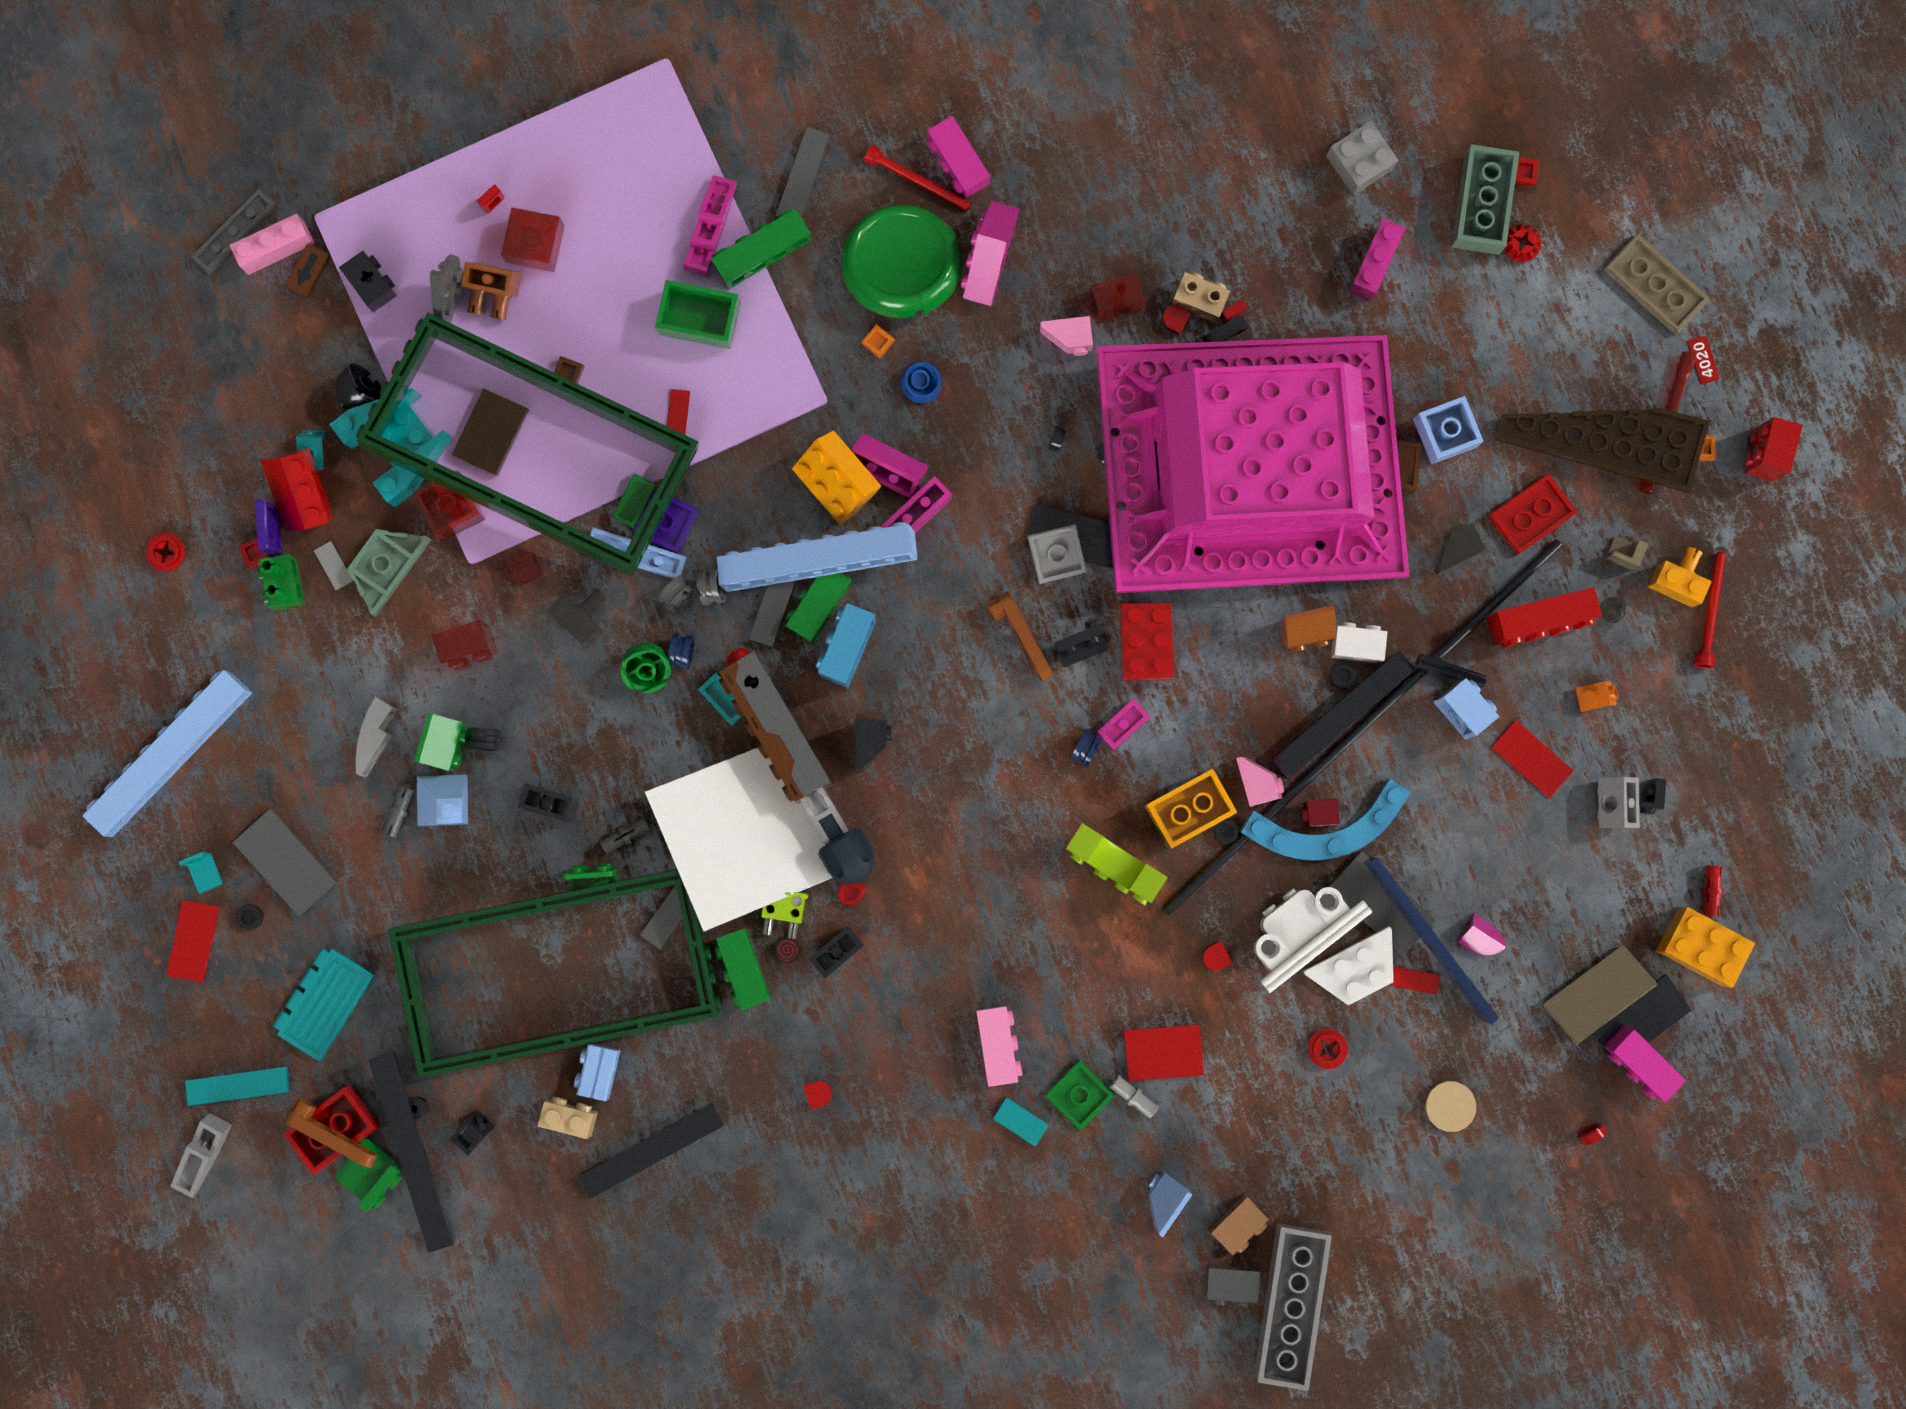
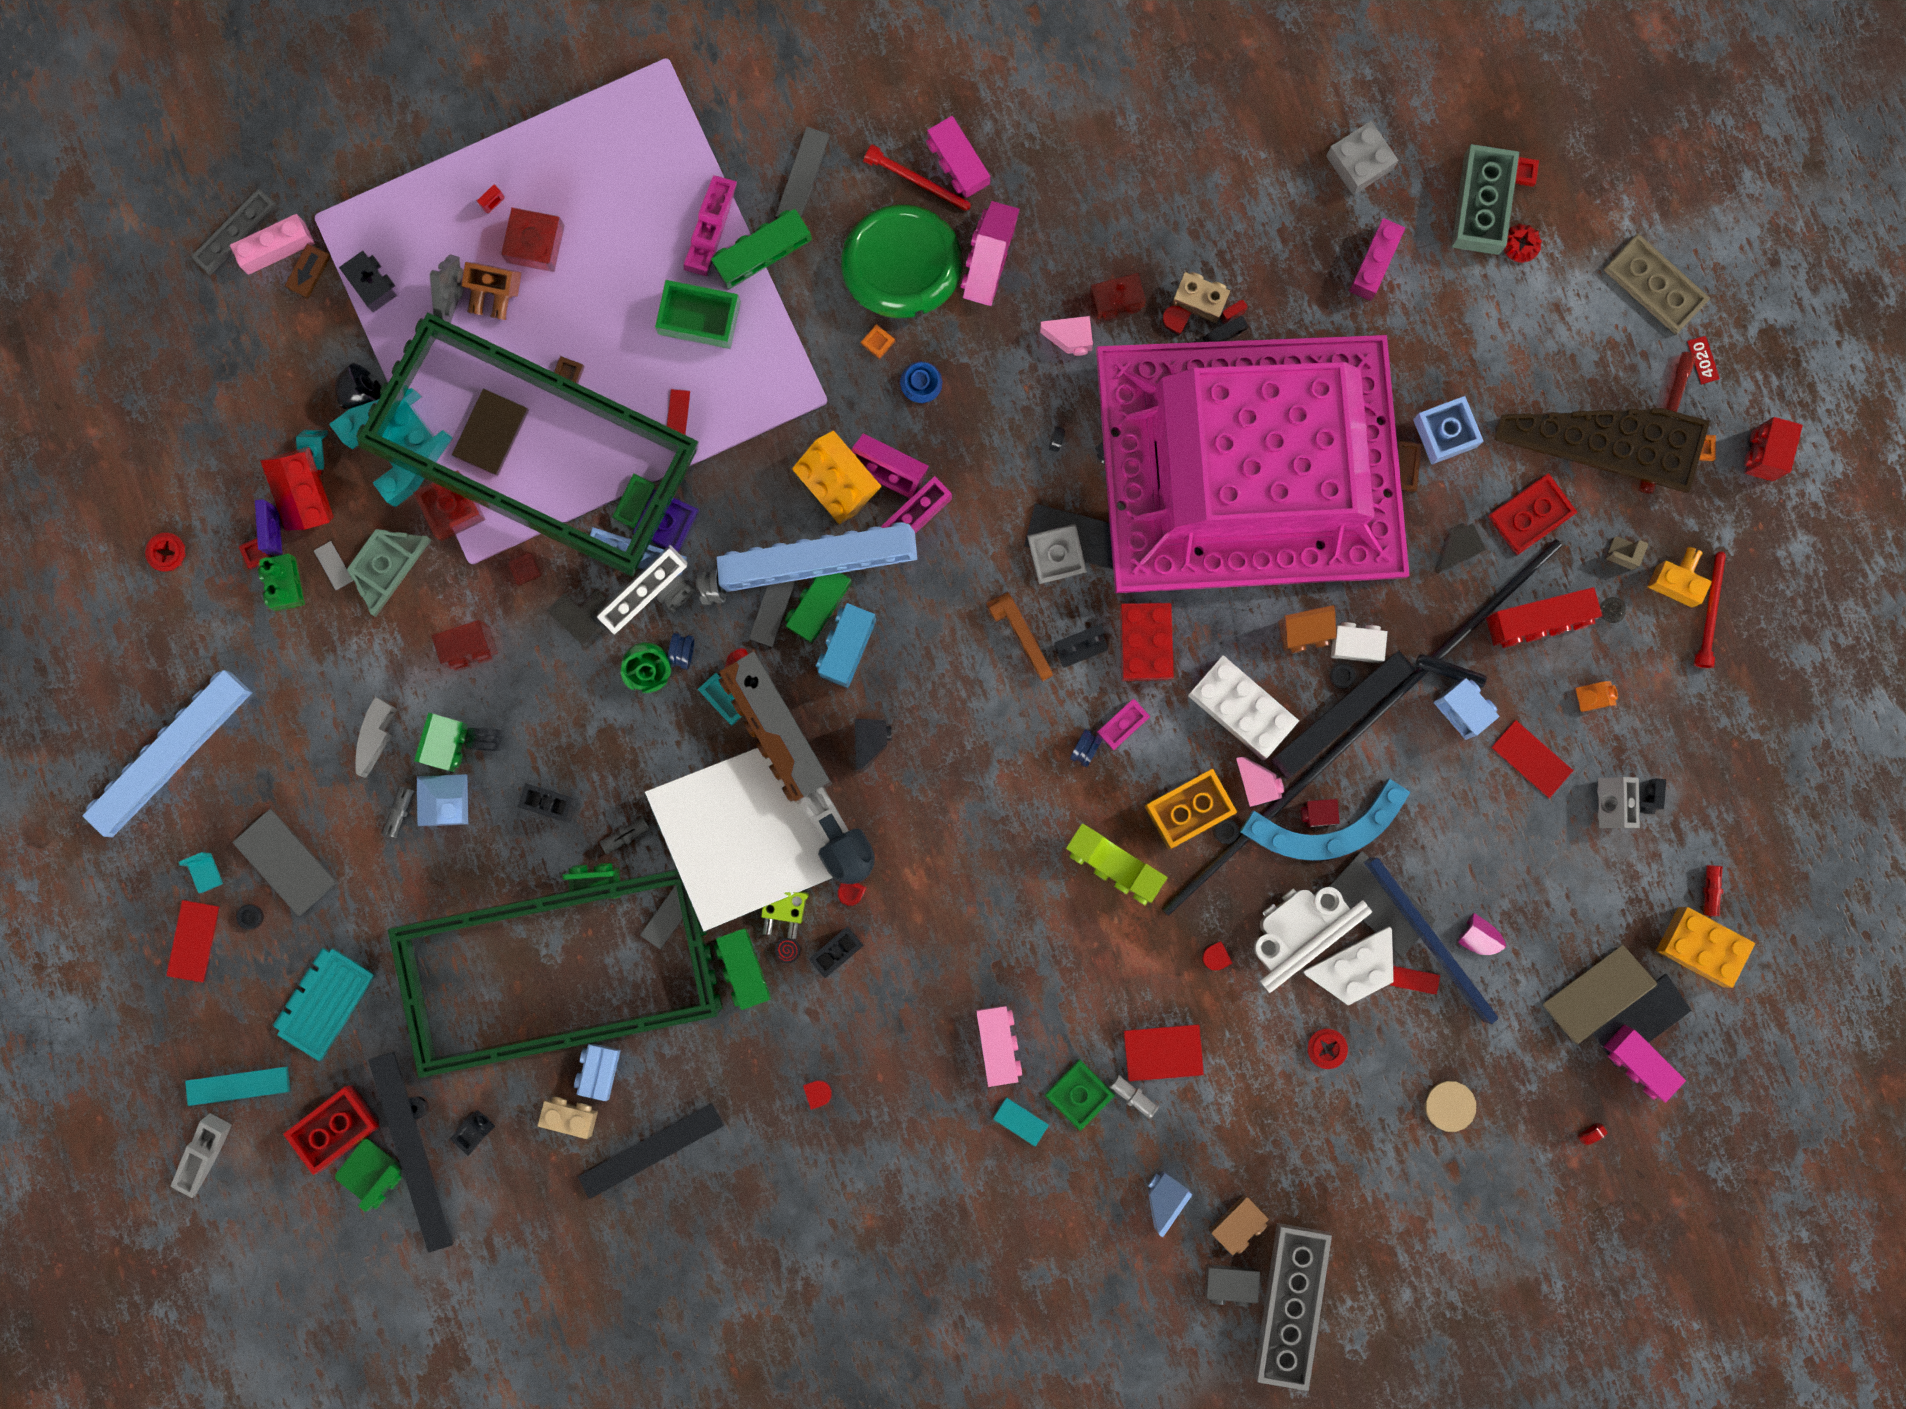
(300, 1119): dark orange beam -> none
(642, 589): none -> white brick
(1243, 708): none -> white brick

